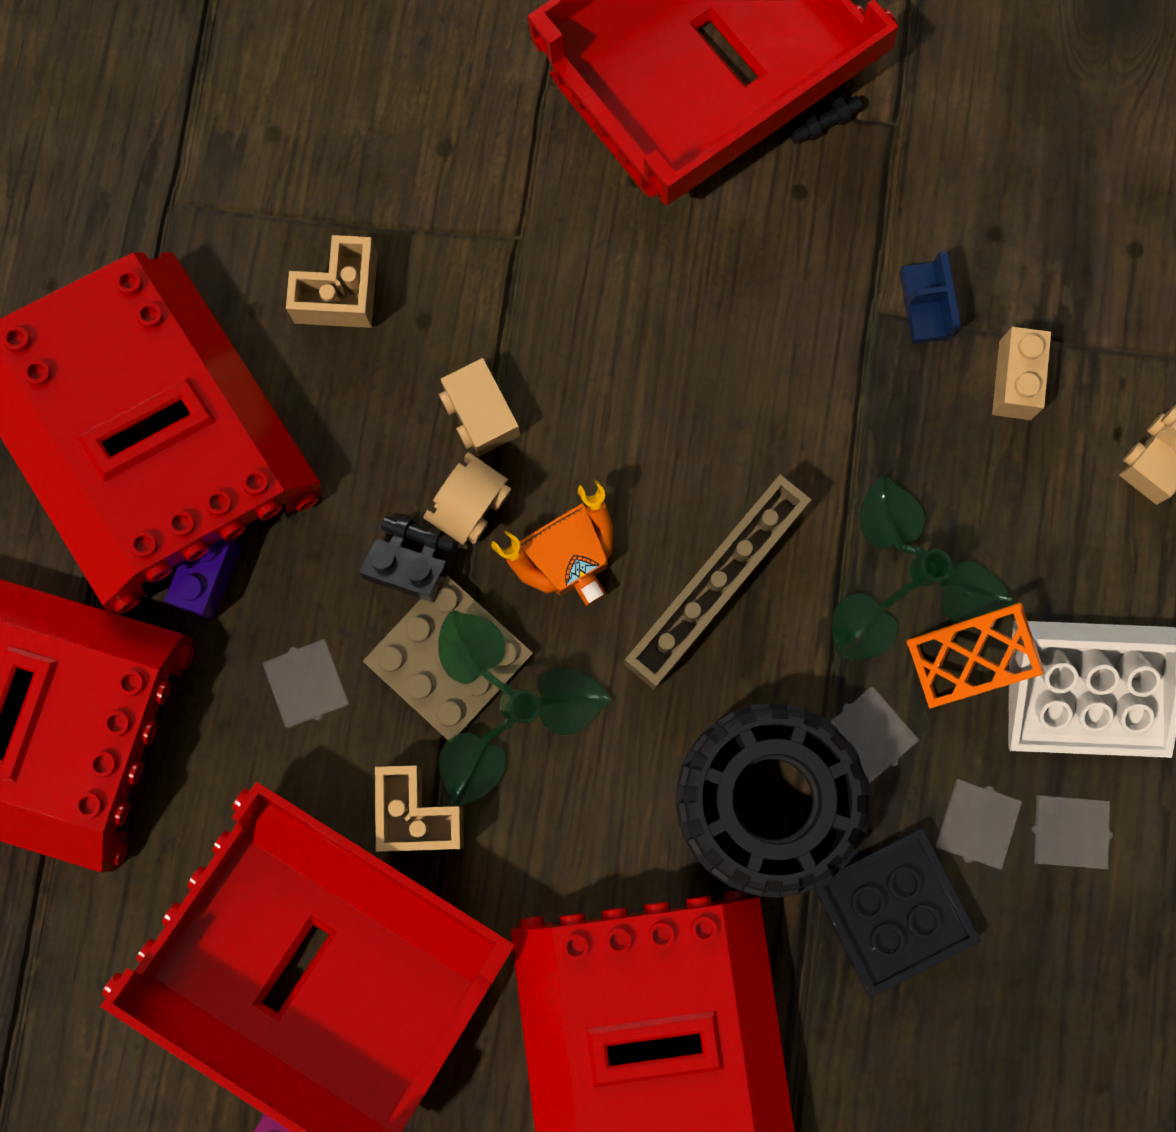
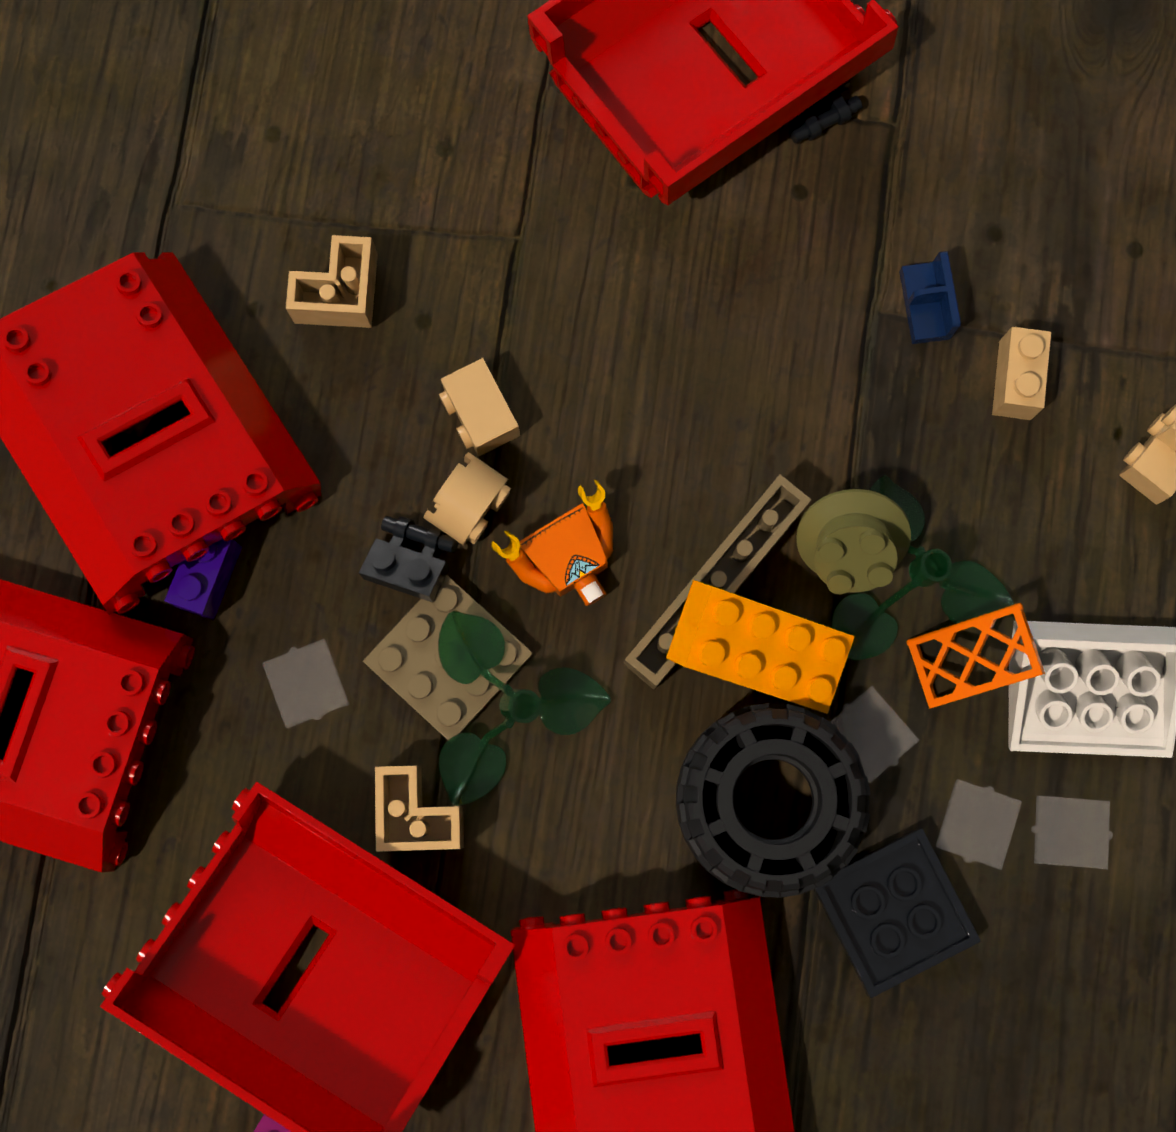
(759, 647): none -> light orange brick
(854, 539): none -> olive piece

